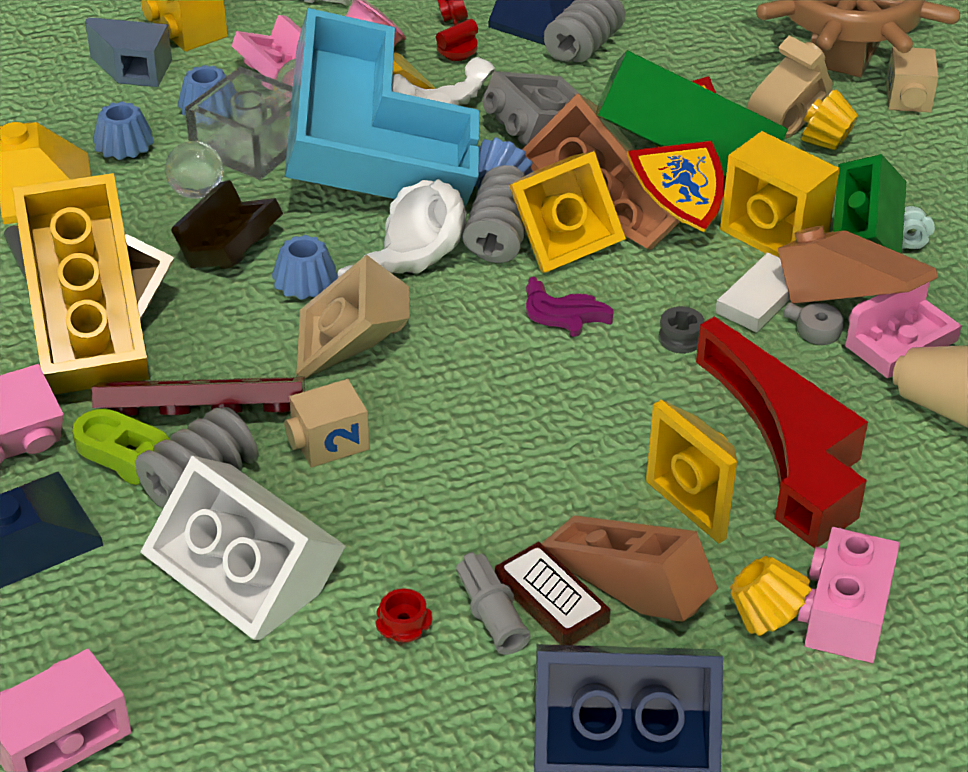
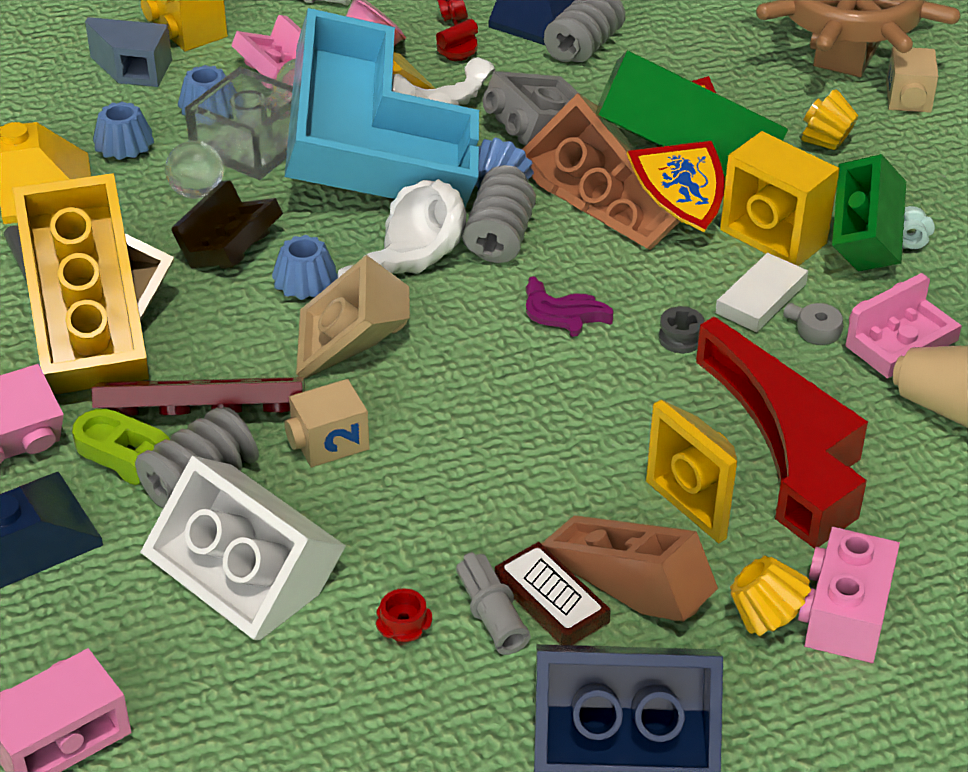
(567, 210): yellow slope -> none
(792, 85): tan pin -> none
(846, 266): nougat slope -> none

